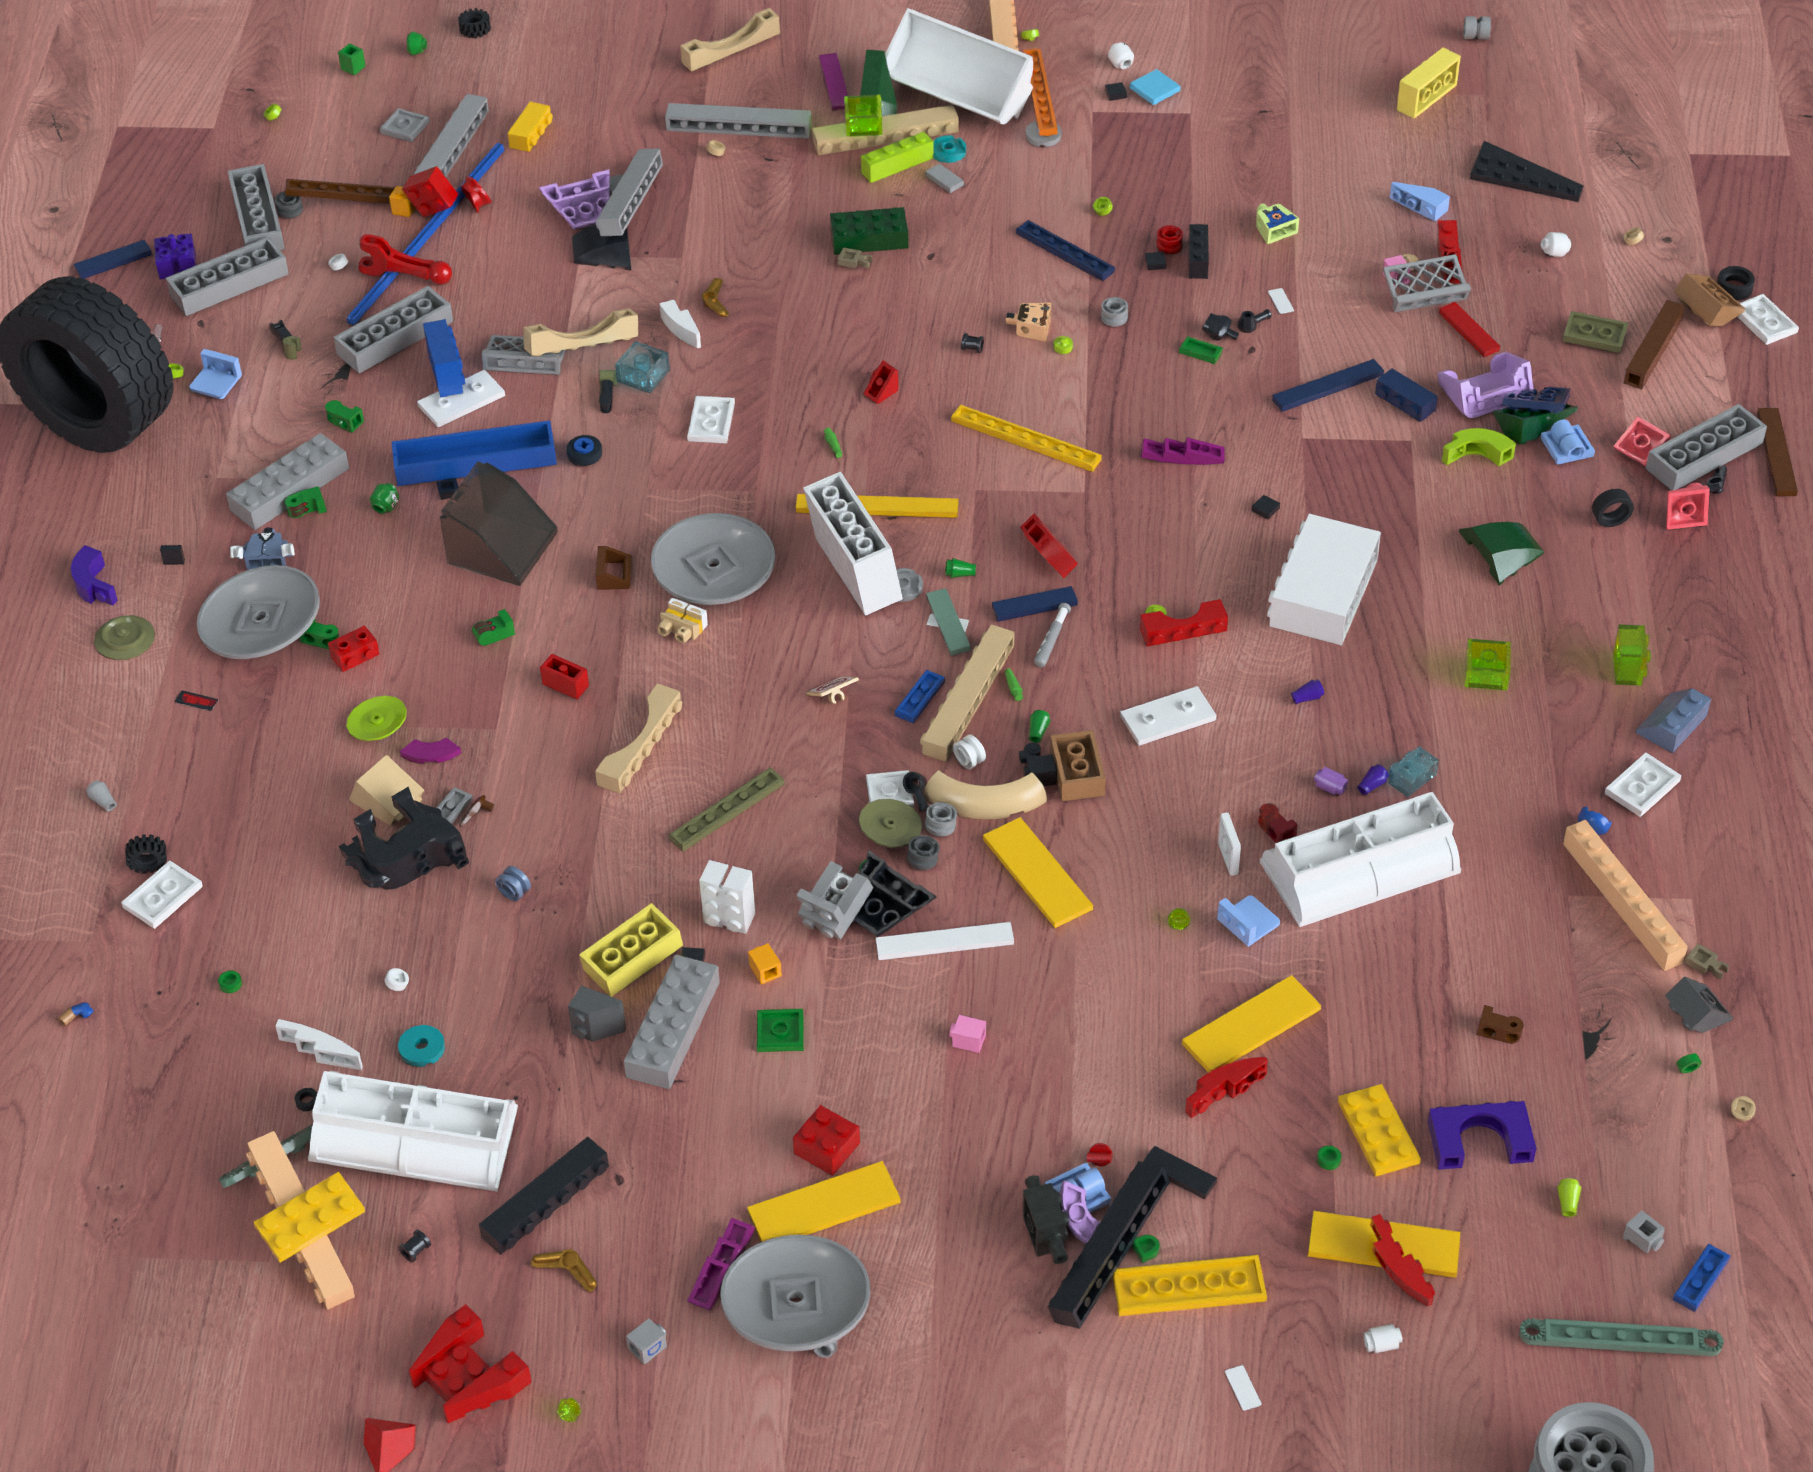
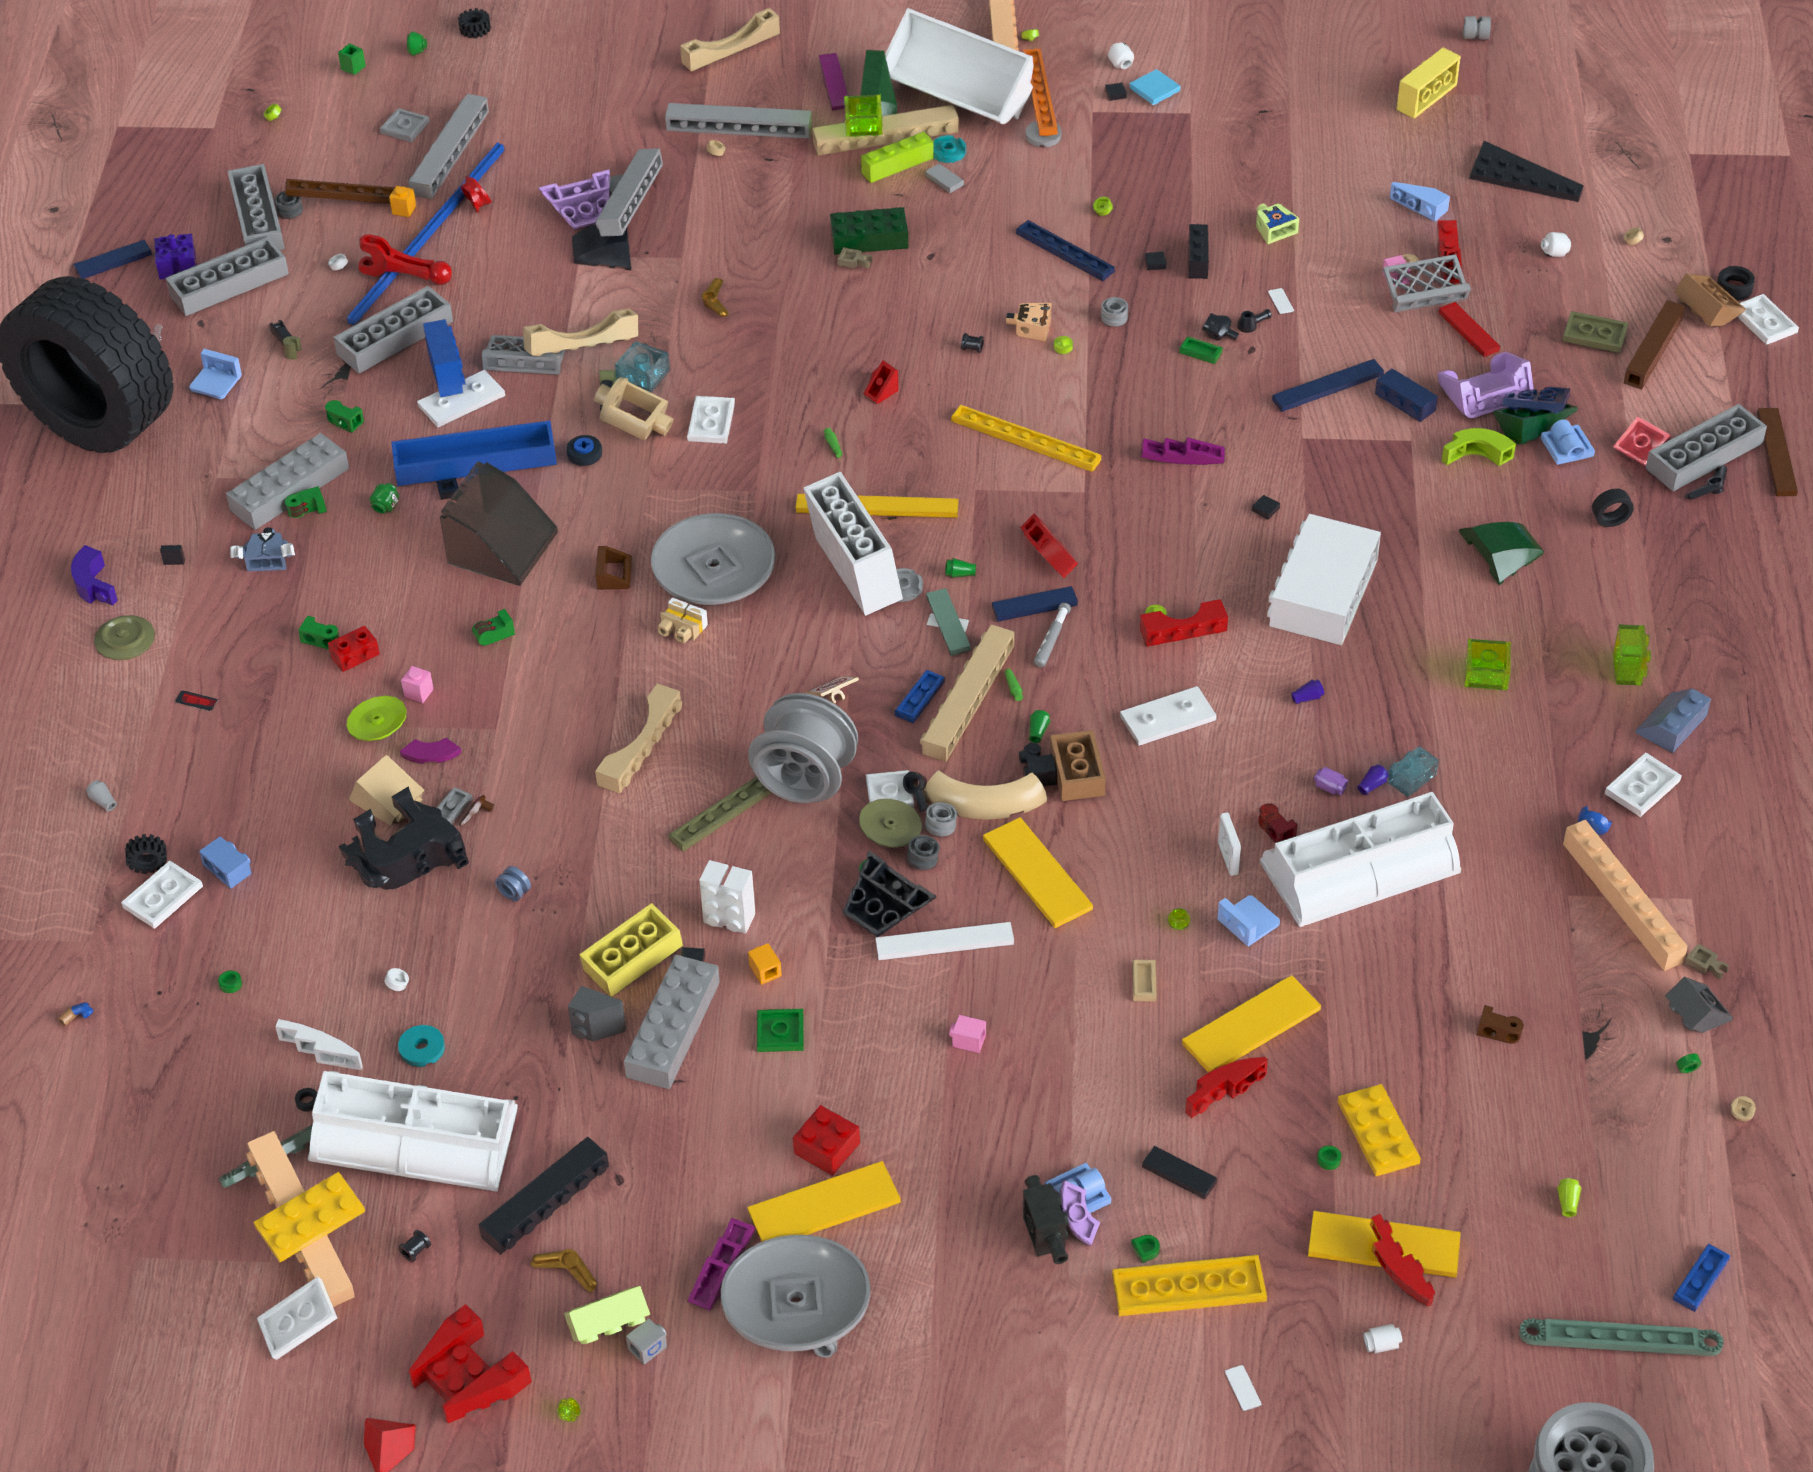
(177, 370): lime tile -> none
(226, 862): none -> medium blue brick
(233, 612): light grey dish -> none
(297, 1318): none -> white tile
(417, 684): none -> bright pink brick
(430, 191): red brick -> none
(529, 126): yellow brick -> none
(564, 676): red brick -> none
(607, 1315): none -> yellowish green brick
(622, 389): none -> tan piece
(680, 323): white slope -> none
(803, 748): none -> light grey wheel
(830, 907): light grey brick -> none
(969, 752): white wheel -> none
(1100, 1154): red plate -> none
(1108, 1245): black brick -> none
(1144, 980): none -> tan tile
(1169, 239): red wheel -> none
(1506, 1118): dark purple arch -> none
(1644, 1232): light grey brick -> none
(1687, 506): coral slope -> none

